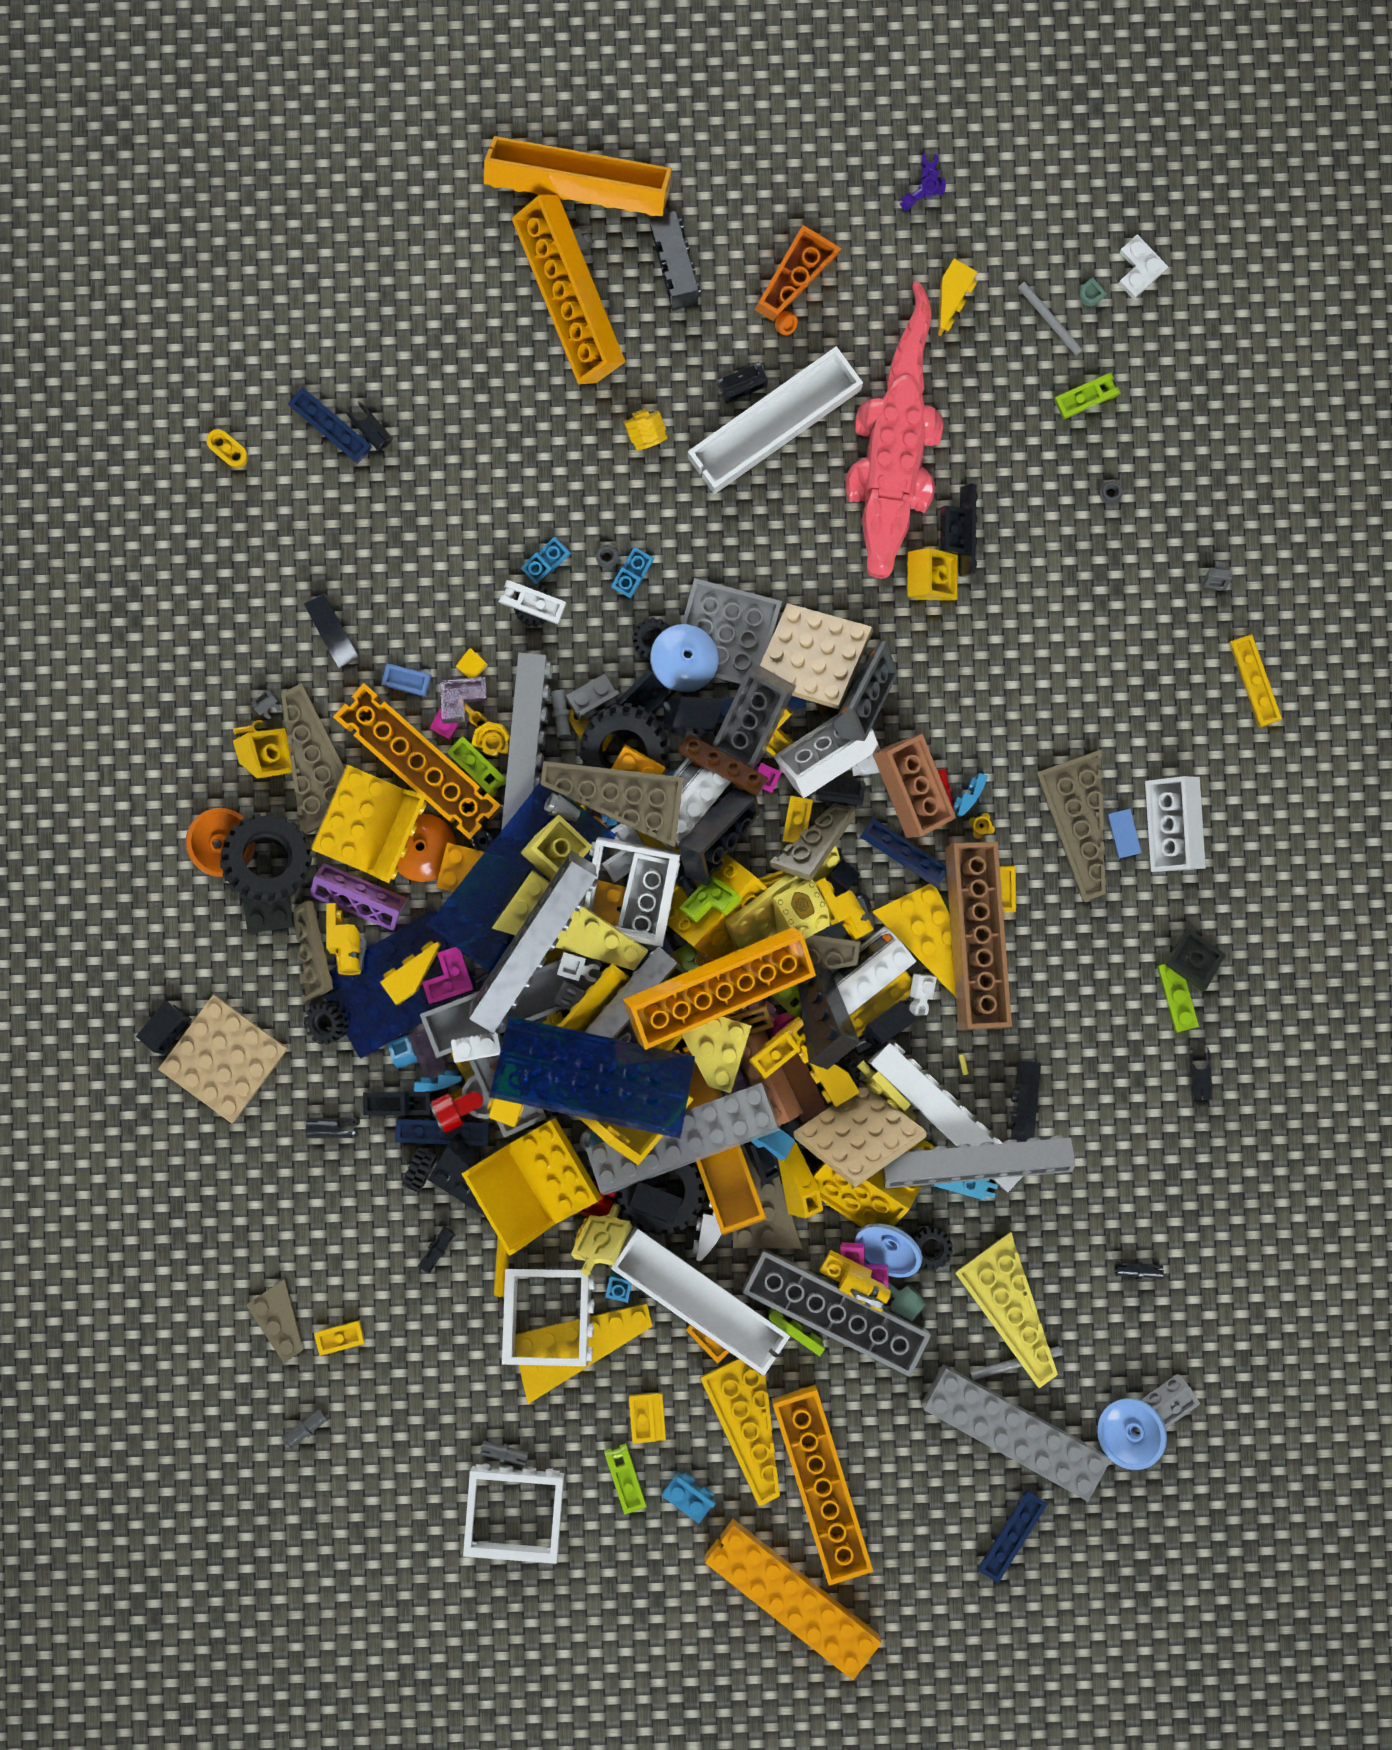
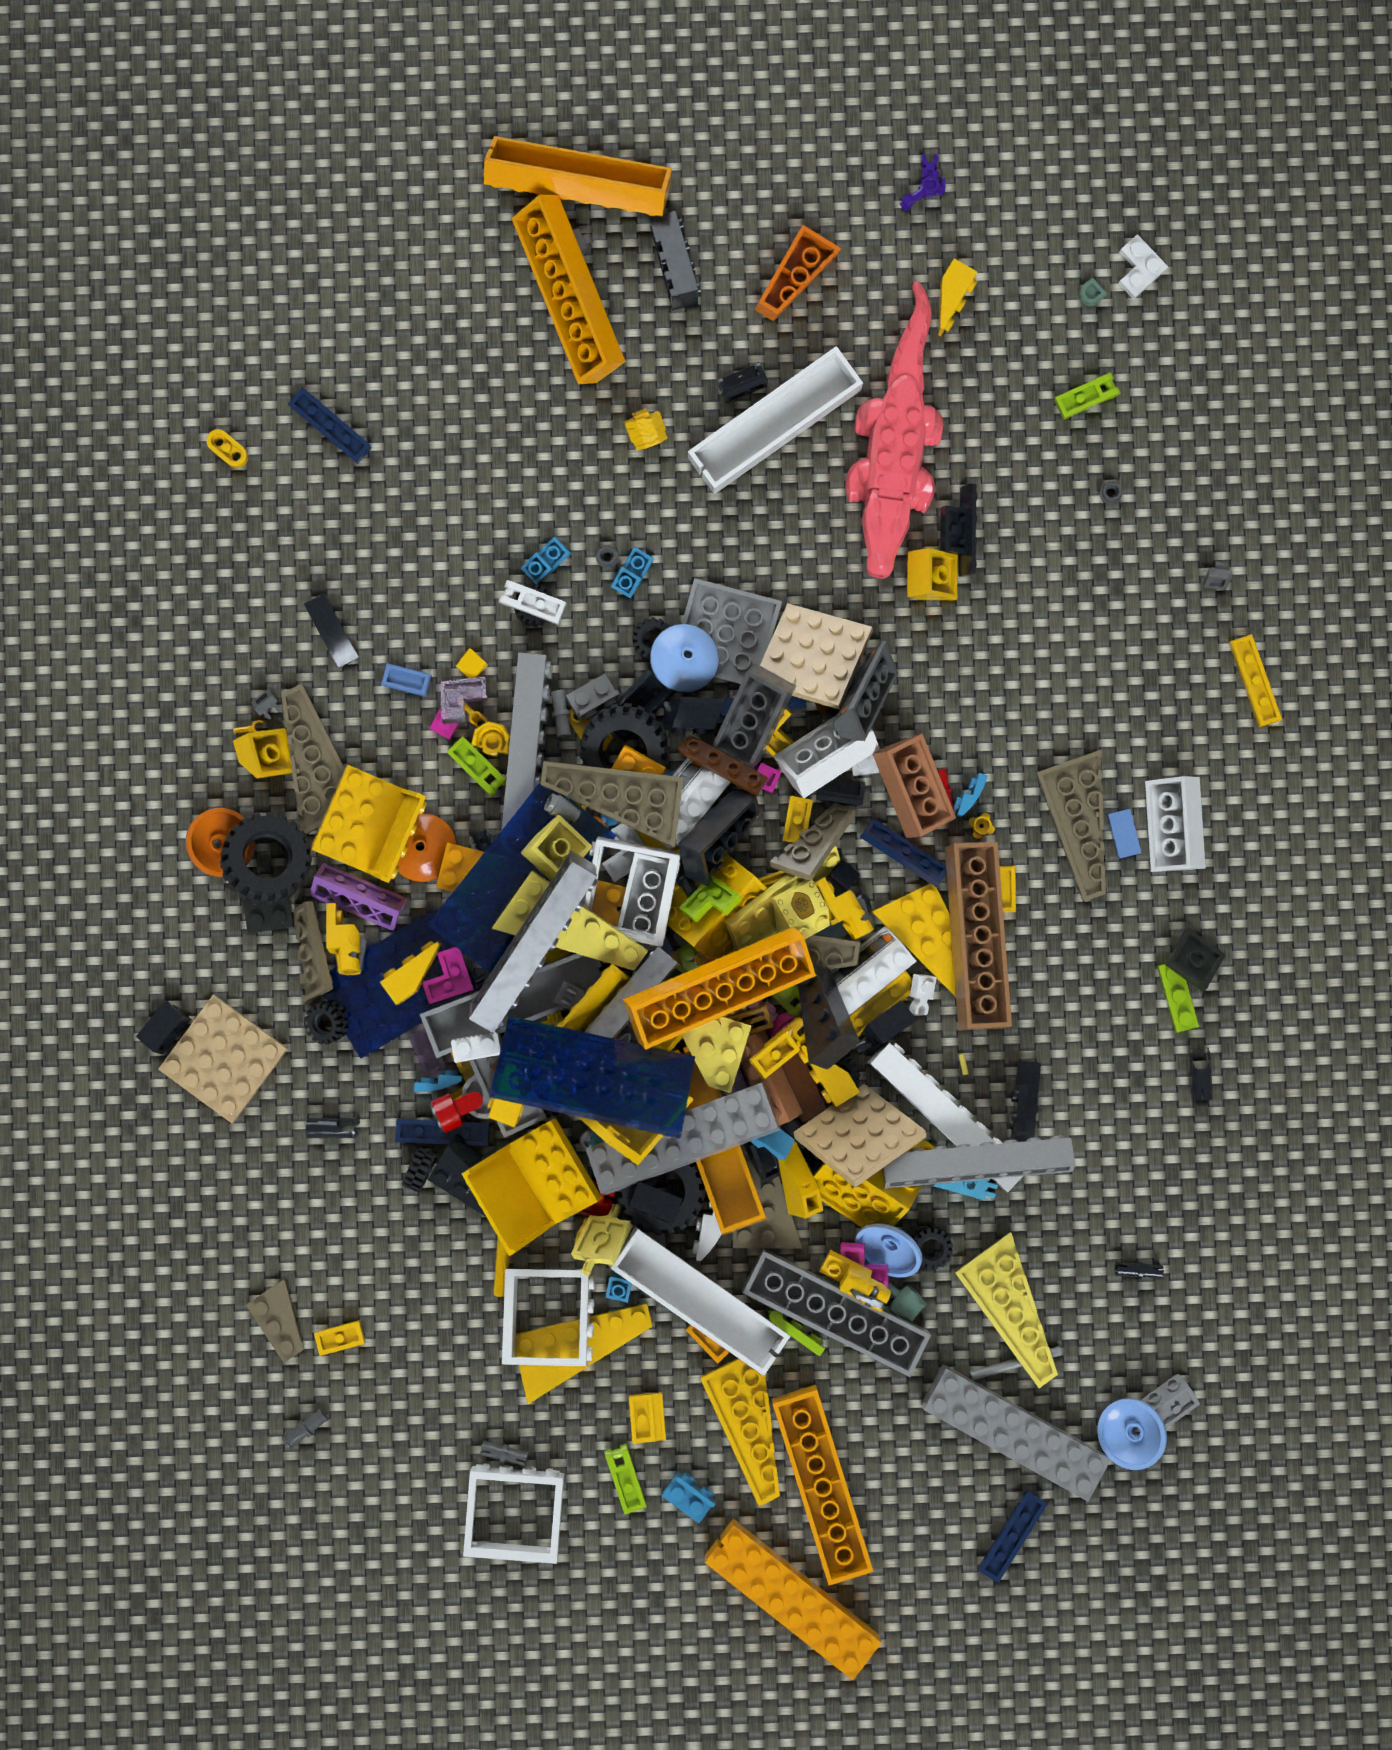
(372, 429): black piece -> none
(398, 1103): black slope -> none
(402, 1052): dark azure slope -> none
(417, 761): light orange brick -> none
(436, 1249): black pin -> none
(573, 967): white plate -> none
(786, 323): orange tile -> none
(879, 1084): light yellow plate -> none
(1050, 319): light grey bar -> none

